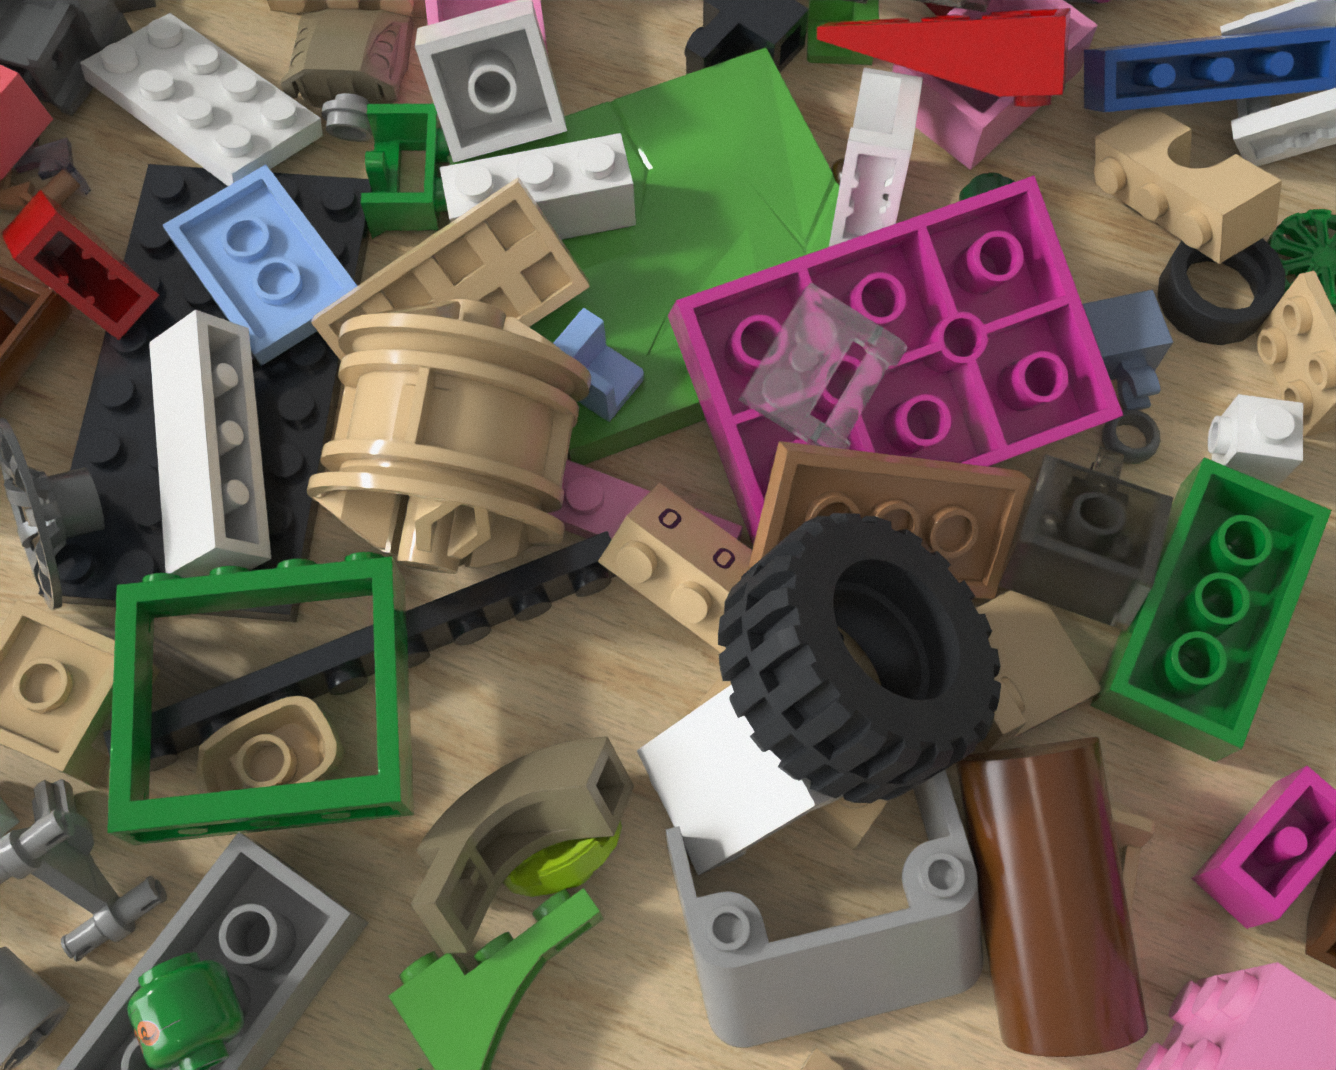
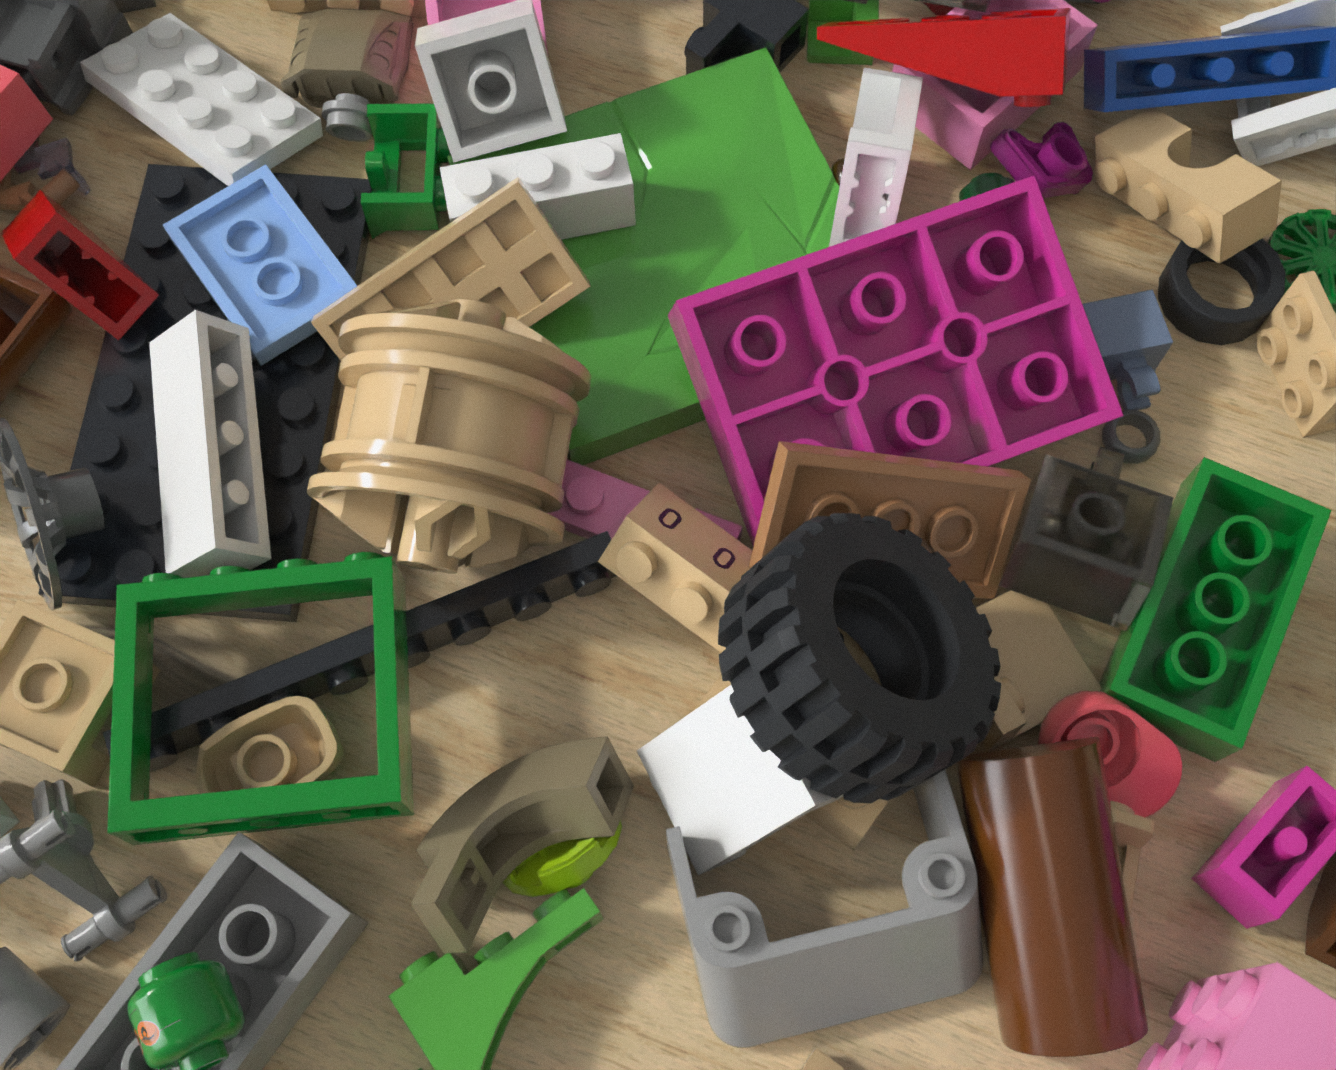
(612, 374): light blue panel -> none
(806, 358): clear plate -> none
(1056, 163): none -> magenta piece
(1137, 757): none -> coral cap
(1259, 437): white brick -> none

